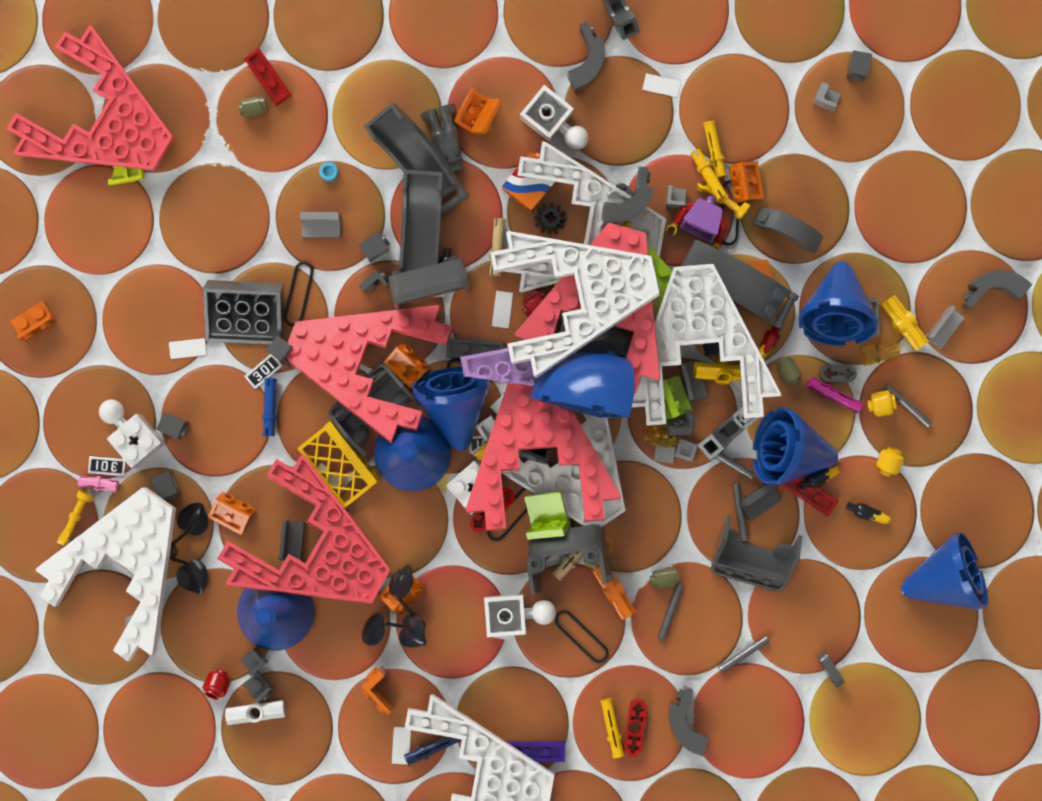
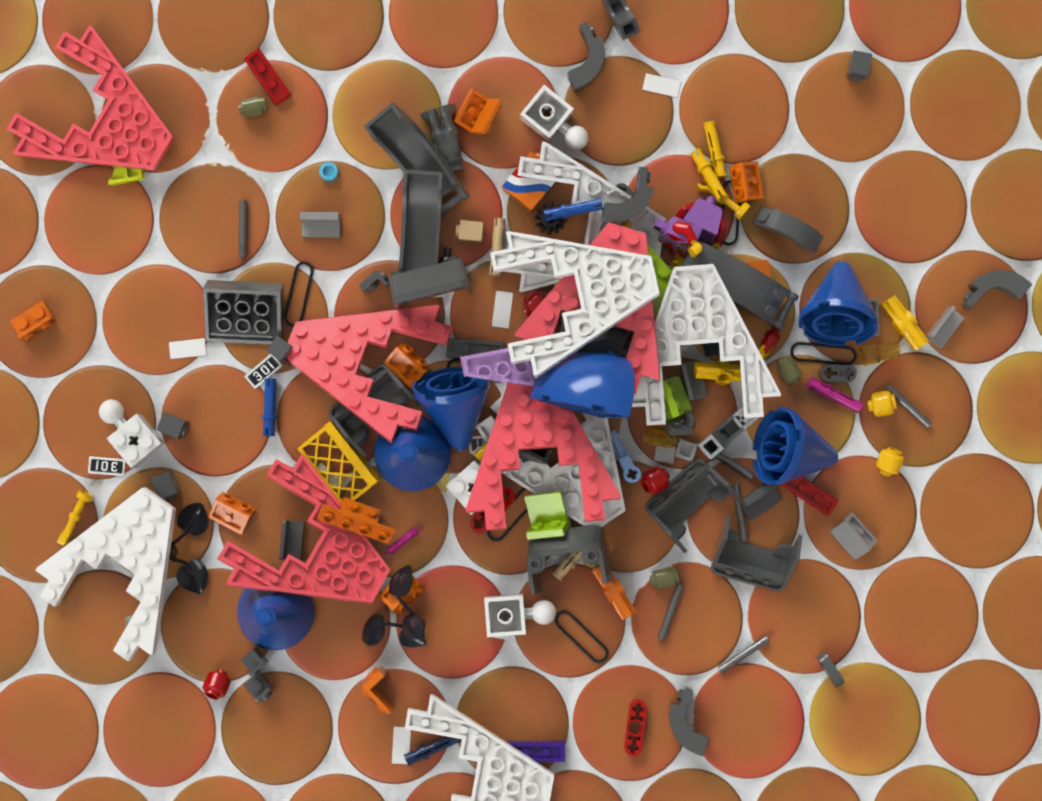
(98, 483): bright pink pin -> none
(242, 228): none -> flat silver bar
(267, 710): white piece -> none
(357, 519): none -> orange bracket
(375, 247): dark grey brick -> none
(403, 540): none -> dark pink piece
(470, 231): none -> tan brick
(573, 209): none -> blue pin
(617, 751): yellow pin -> none
(624, 459): none -> light blue connector
(655, 480): none -> red head
(675, 197): light grey panel -> none
(679, 238): none -> torso
(685, 496): none -> dark grey windscreen
(818, 478): black piece -> none
(823, 361): none -> black piece
(826, 98): light grey panel -> none
(853, 536): none -> light grey panel
(866, 512): black piece -> none
(949, 577): blue cone -> none

